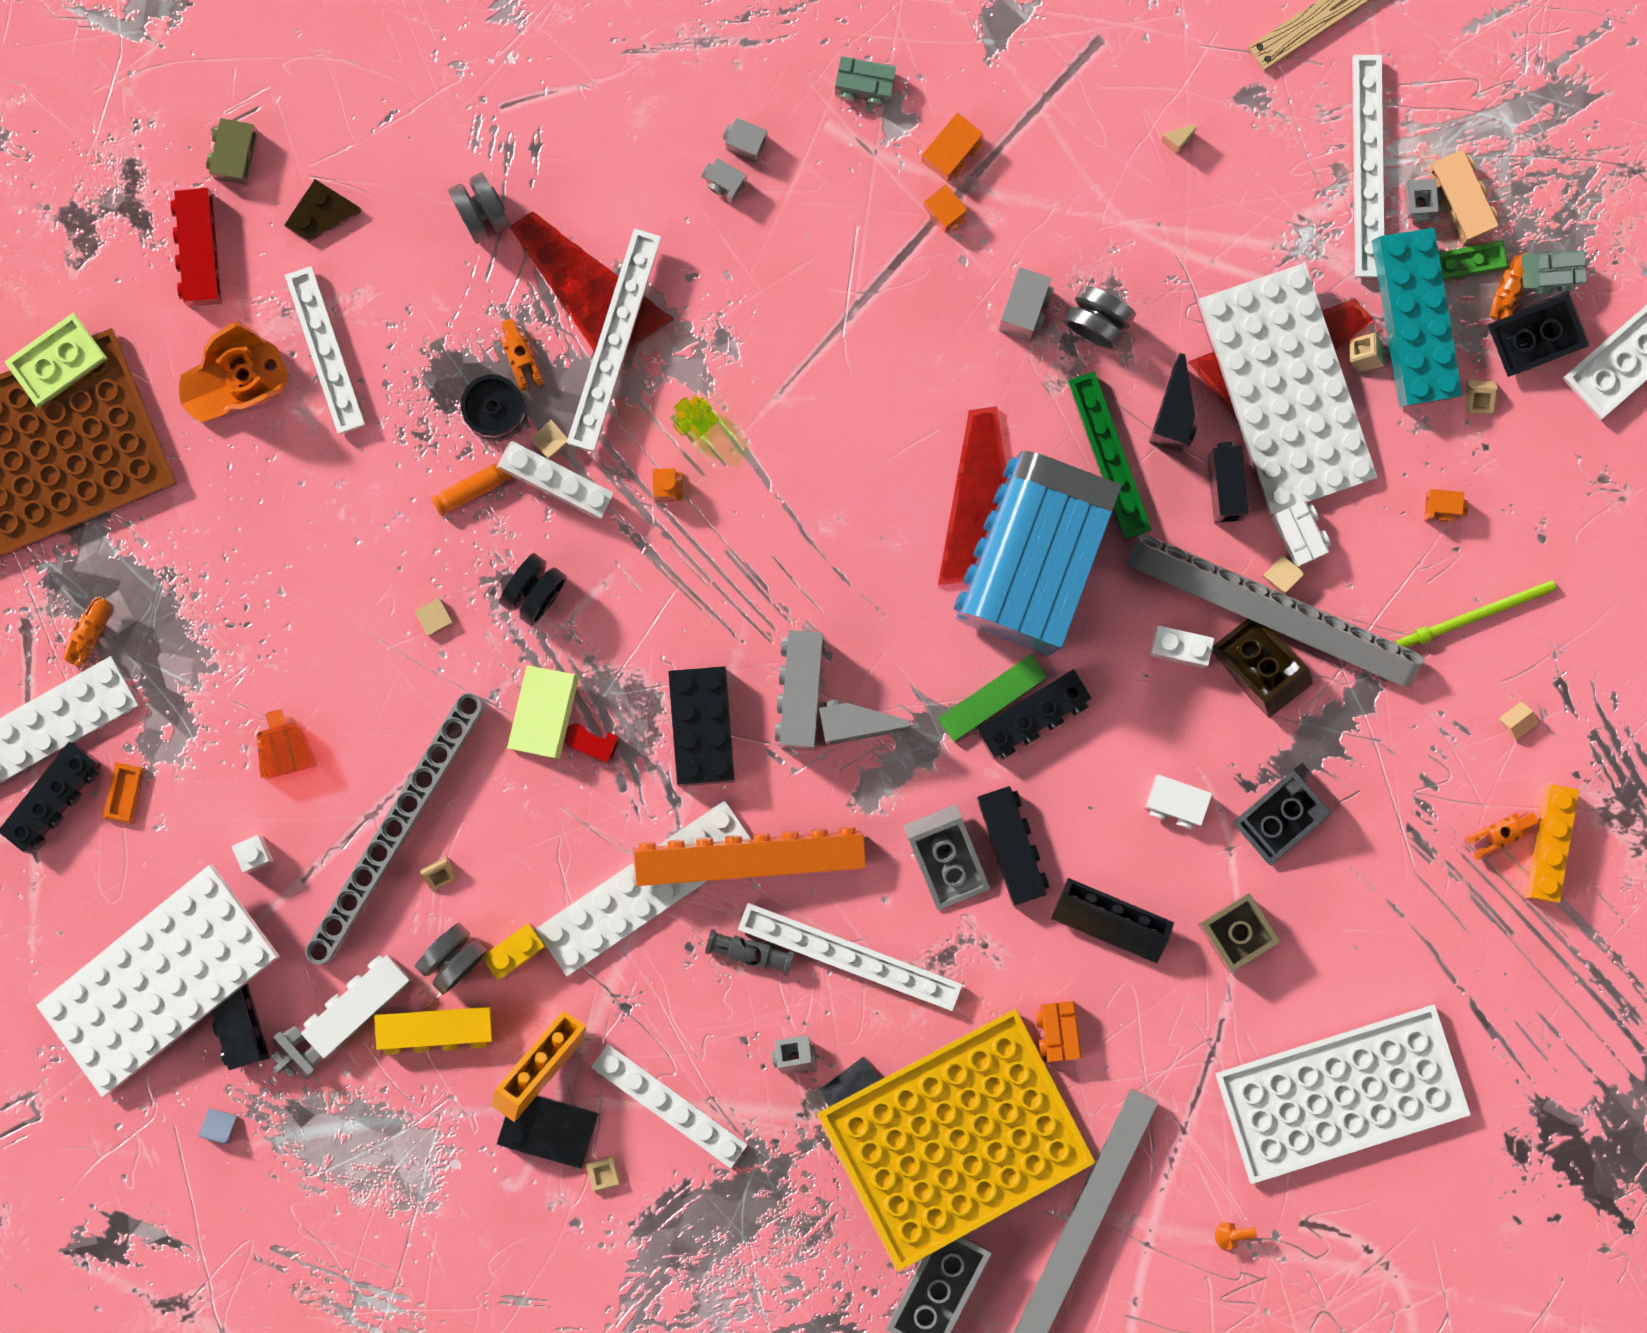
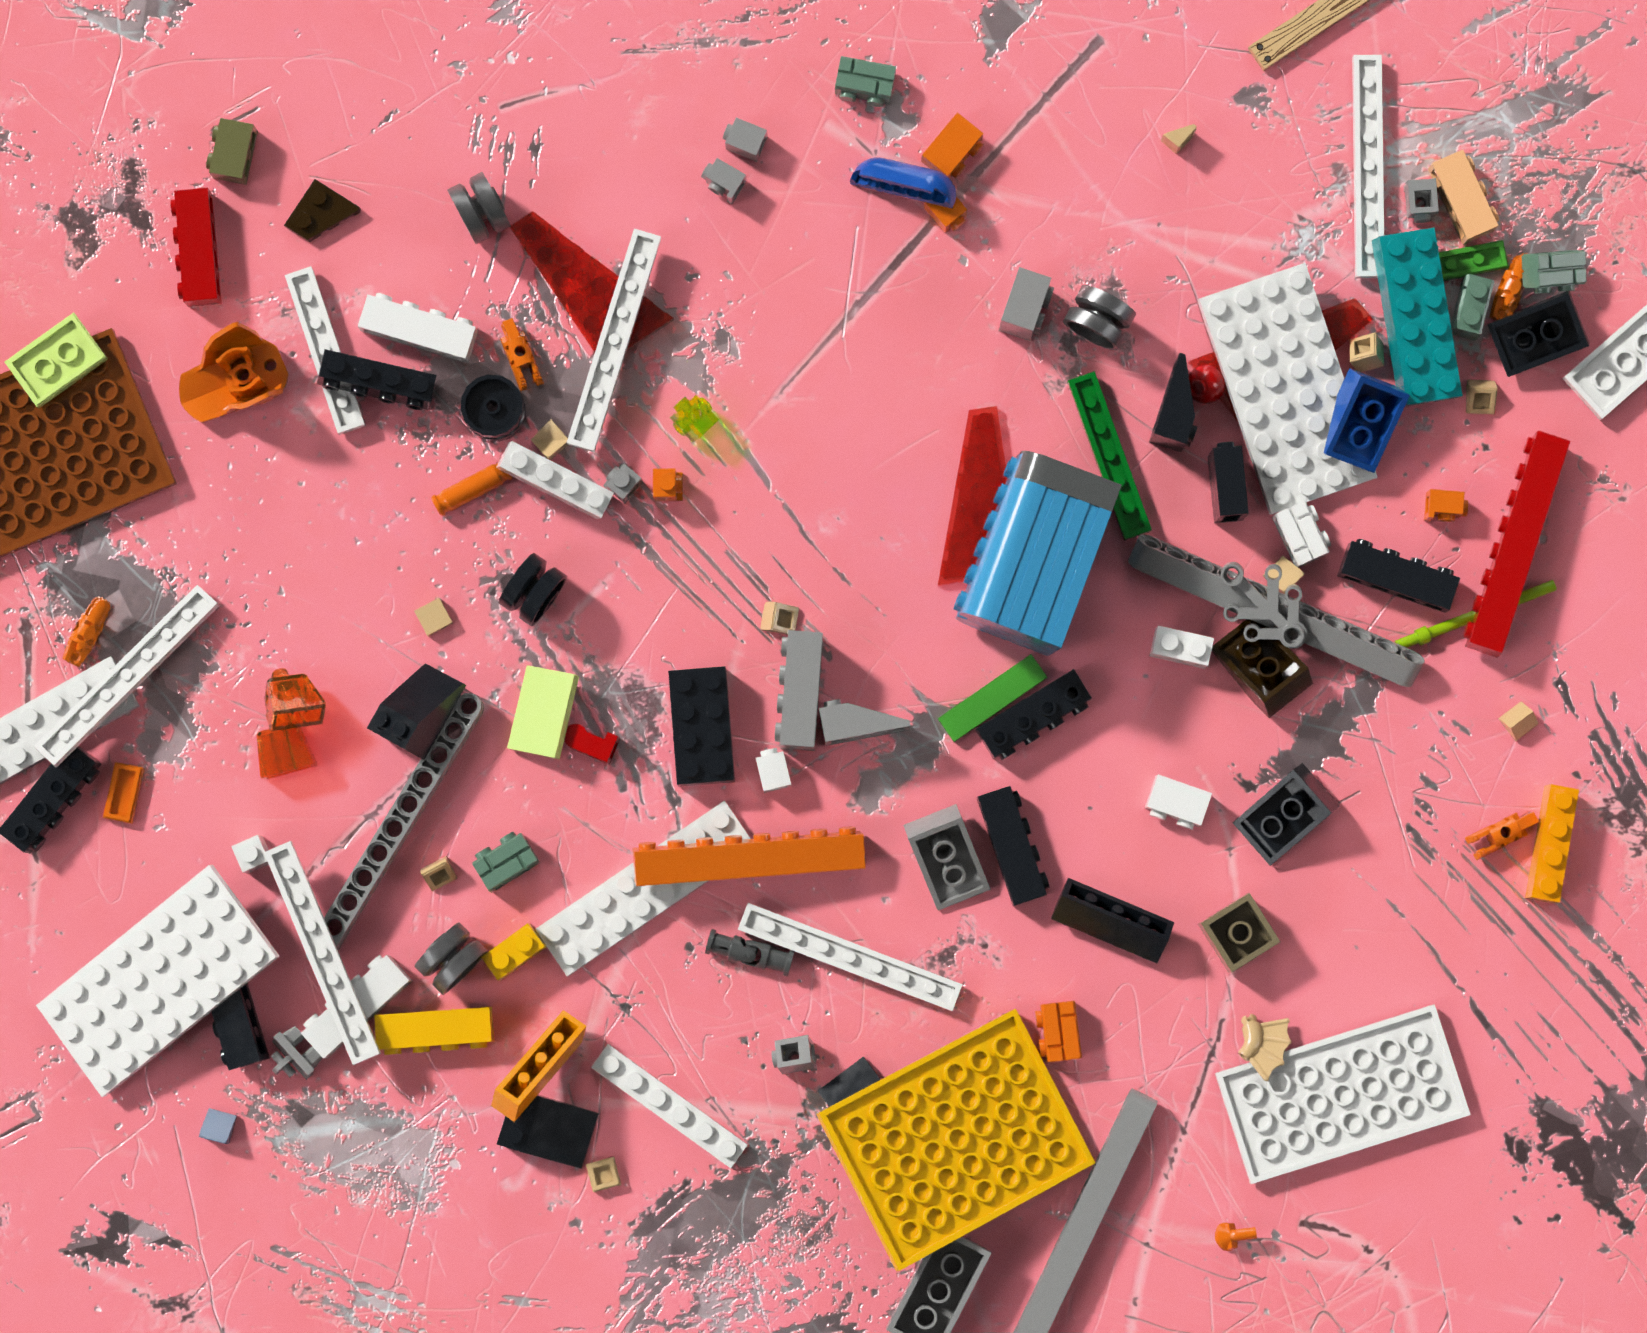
(126, 676): none -> white plate
(292, 701): none -> clear orange torso
(322, 952): none -> white plate
(376, 379): none -> black brick
(417, 710): none -> black slope
(418, 328): none -> white brick
(505, 862): none -> sand green brick
(623, 482): none -> light grey brick
(773, 770): none -> white brick
(779, 617): none -> tan slope
(905, 181): none -> blue brick
(1206, 384): none -> red brick
(1264, 1044): none -> tan arm
(1267, 608): none -> light grey plant
(1364, 419): none -> blue slope
(1399, 576): none -> black brick
(1471, 306): none -> sand green brick
(1517, 543): none -> red brick

